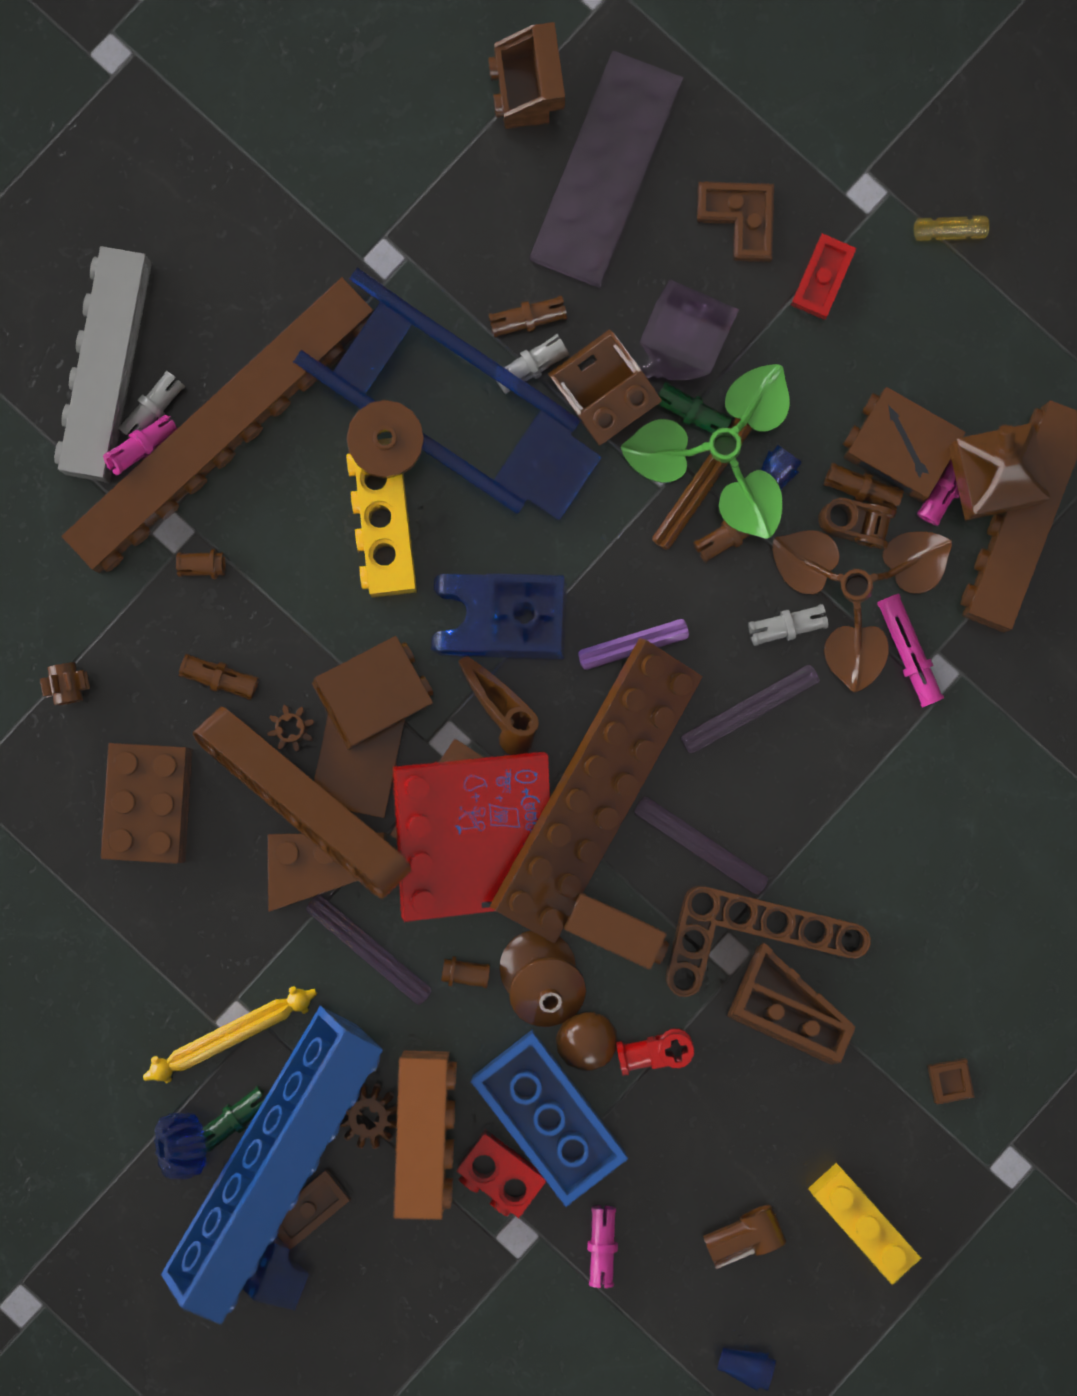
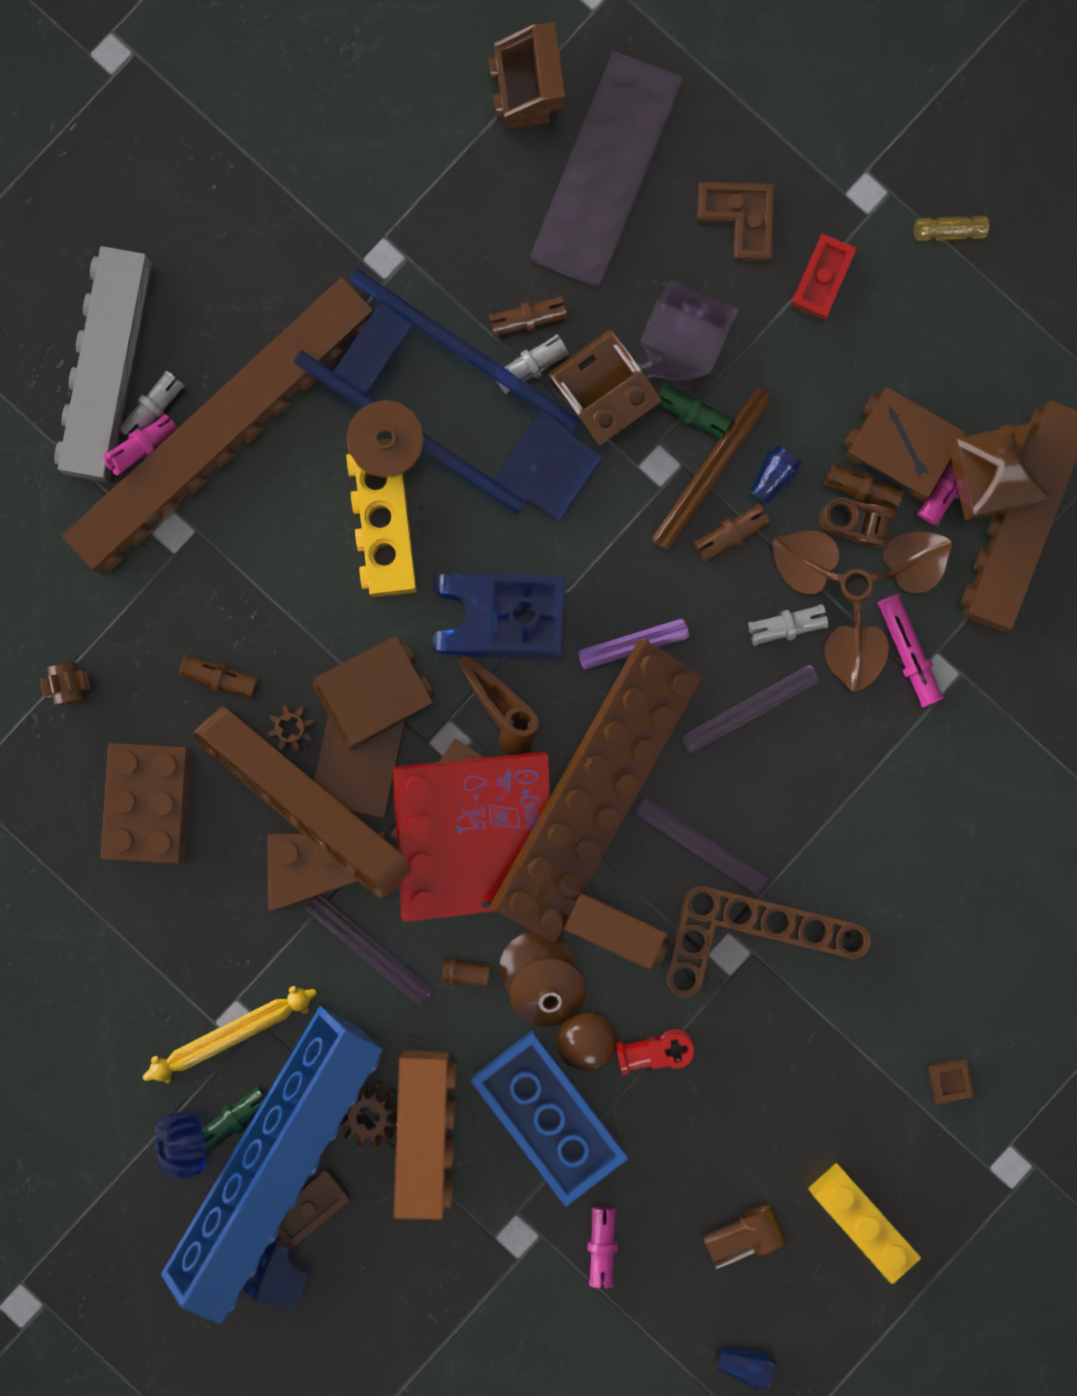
(201, 564): reddish brown pin -> none
(507, 1166): red brick -> none
(751, 503): bright green plant -> none
(788, 1009): reddish brown wedge -> none

